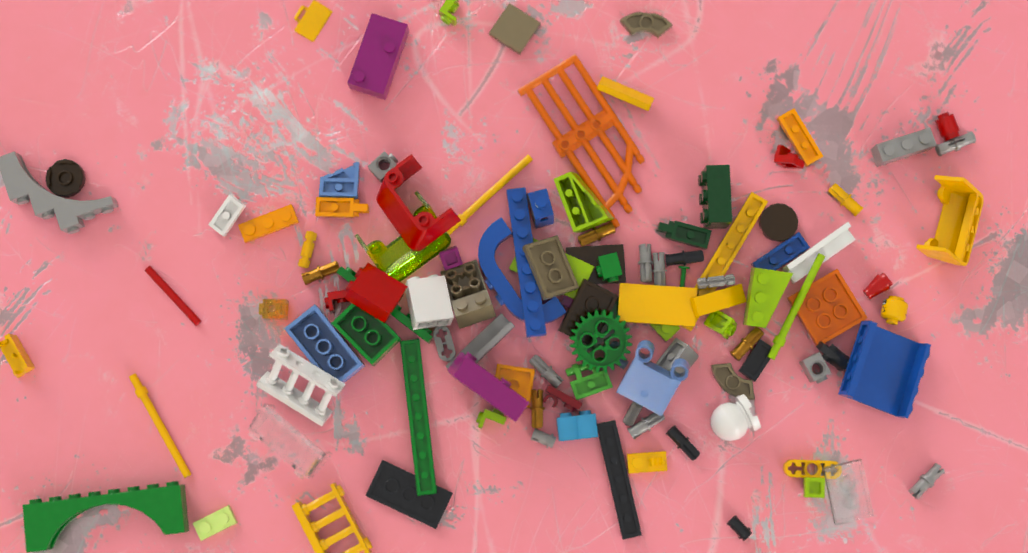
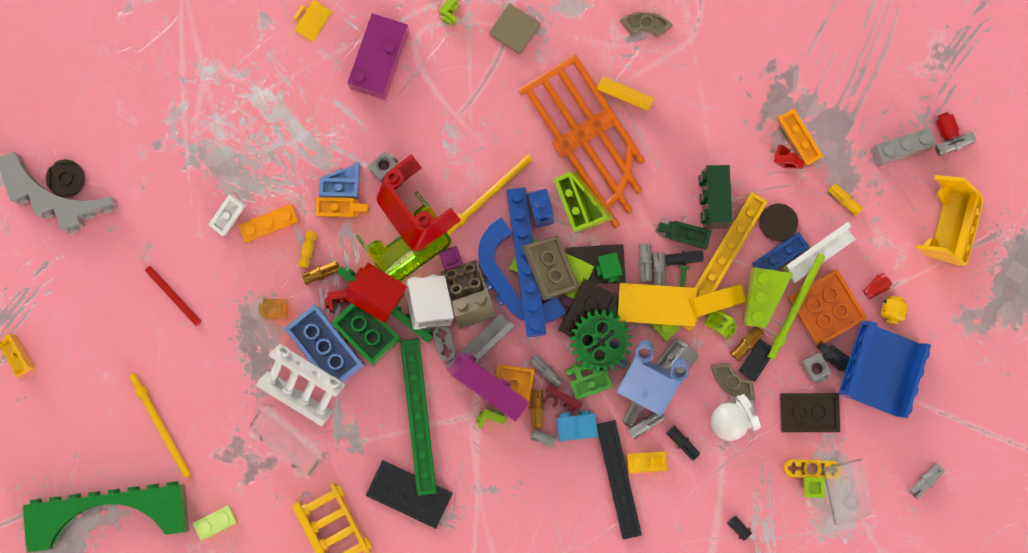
(596, 234): pearl gold axle -> none
(715, 281): light grey axle -> none
(809, 412): none -> dark brown tile

